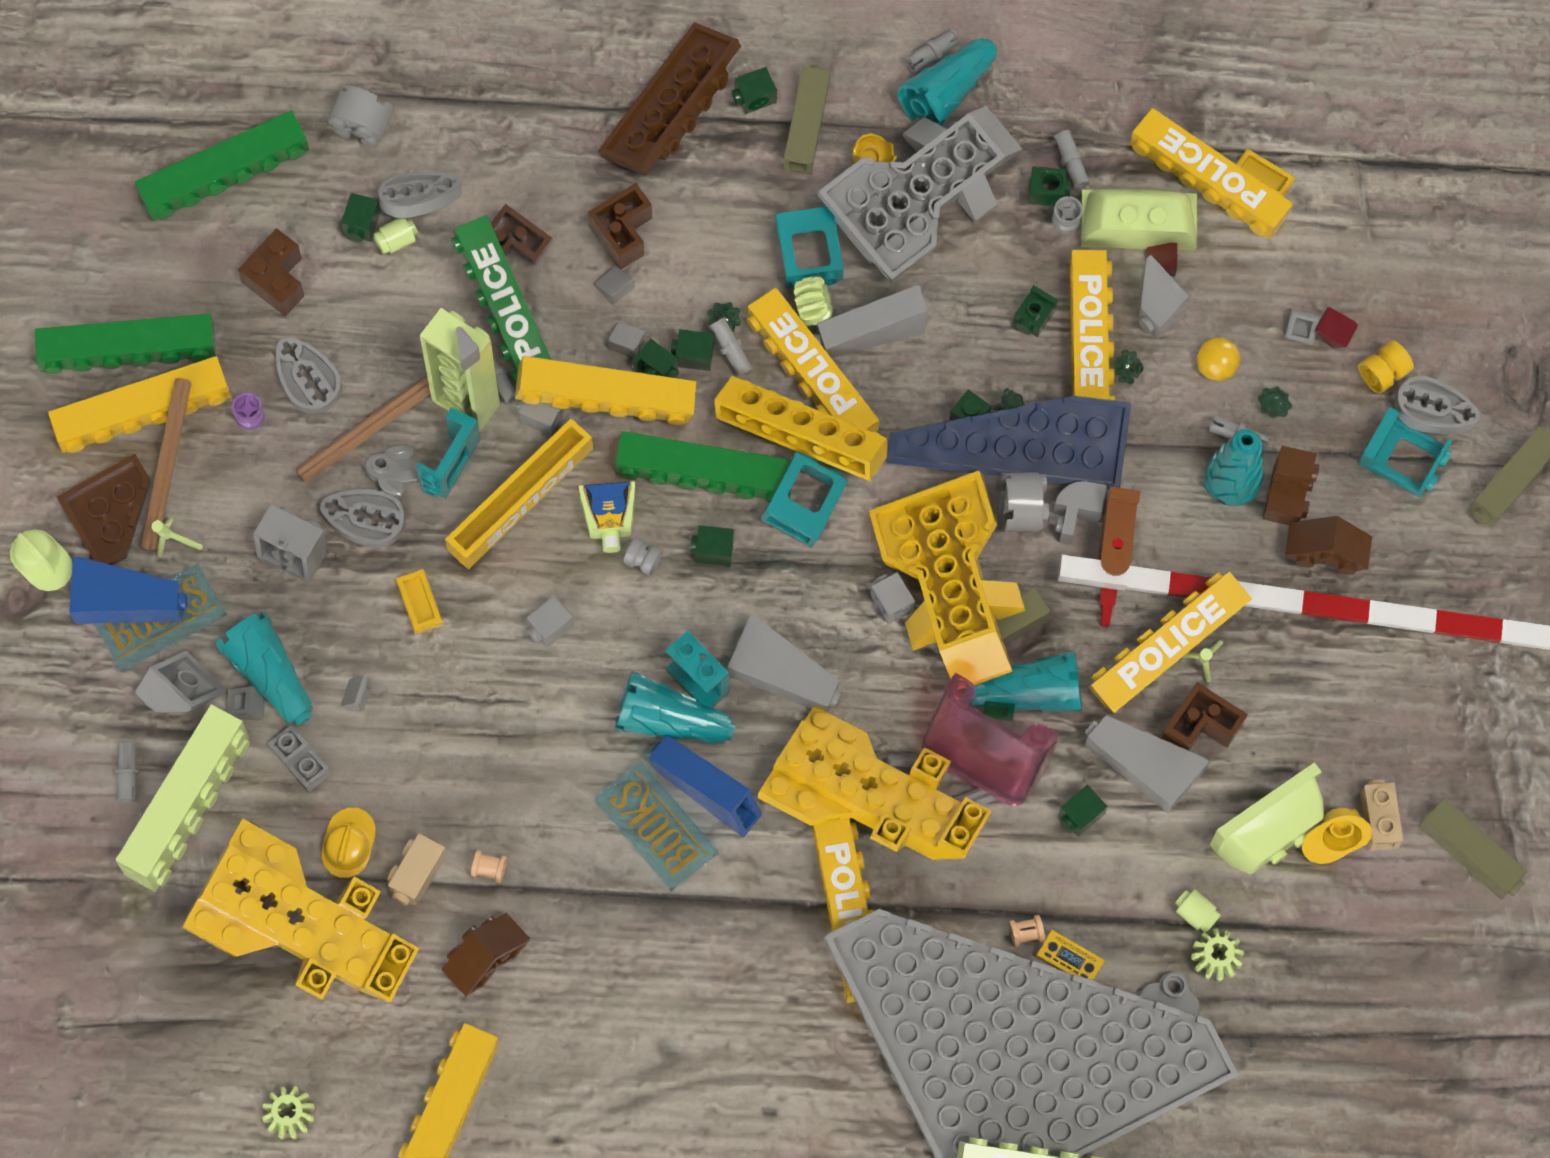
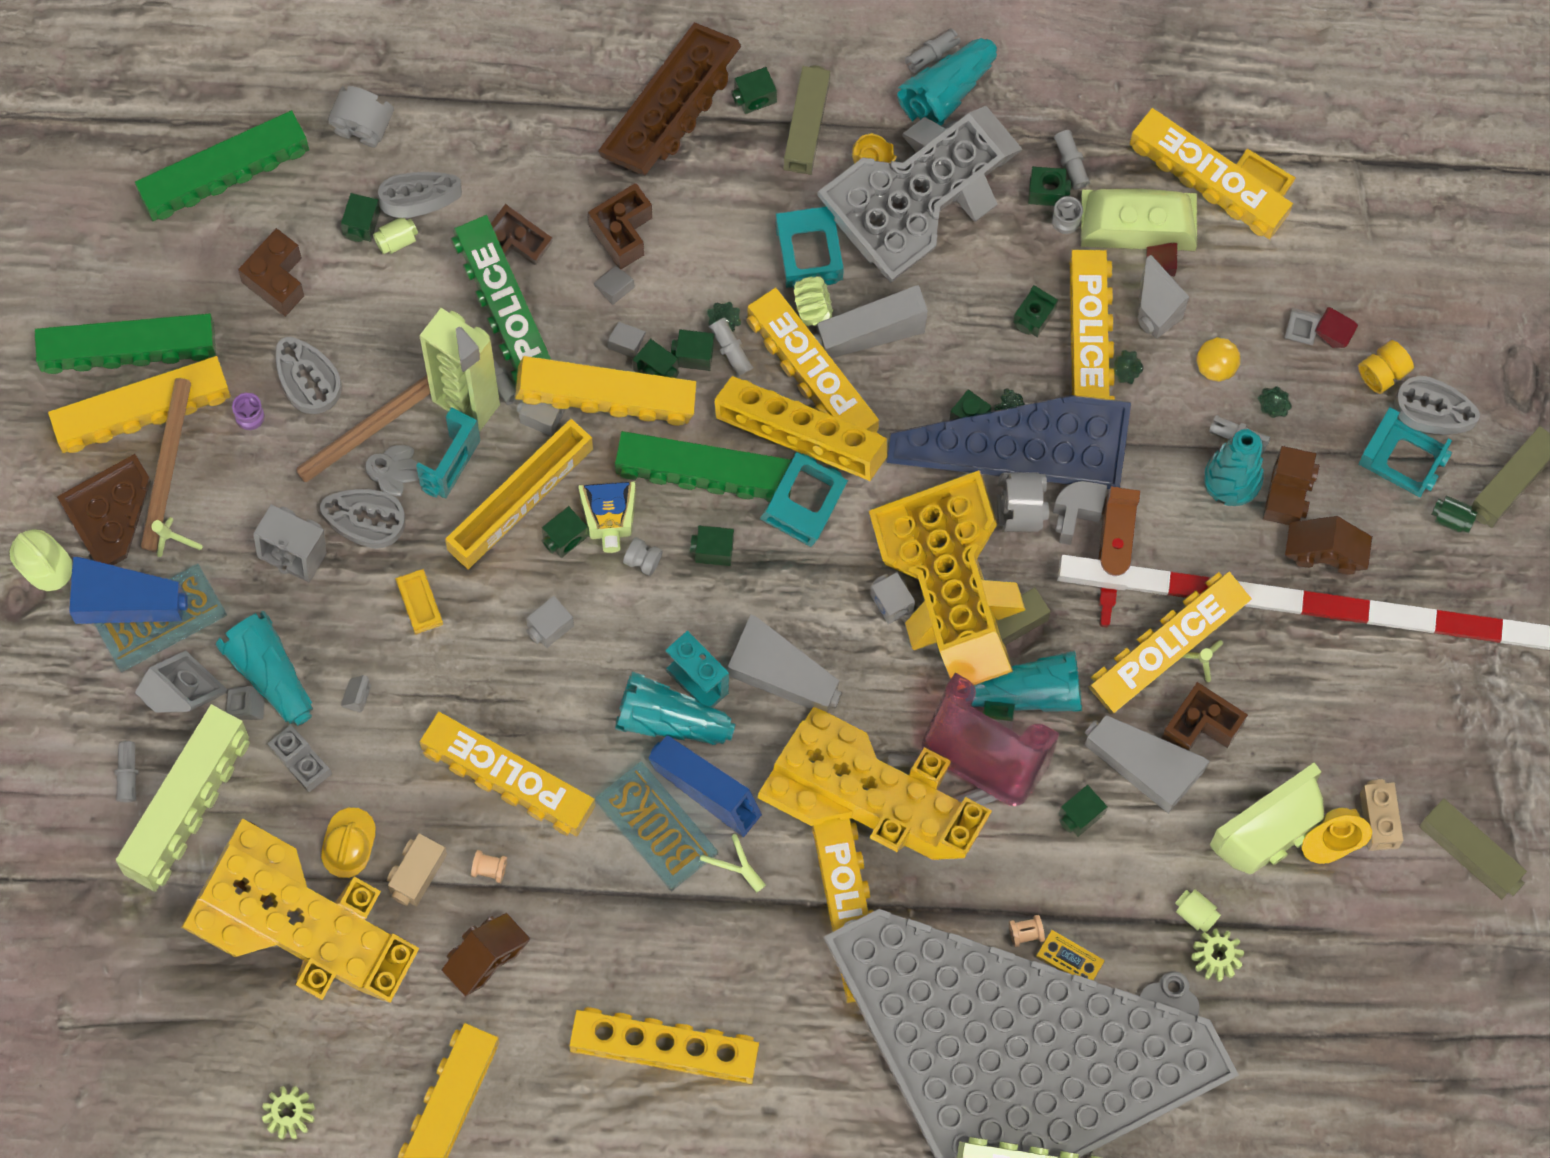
(507, 774): none -> yellow brick
(564, 532): none -> dark green brick
(646, 1053): none -> yellow brick
(746, 870): none -> yellowish green plant
(1454, 514): none -> dark green brick

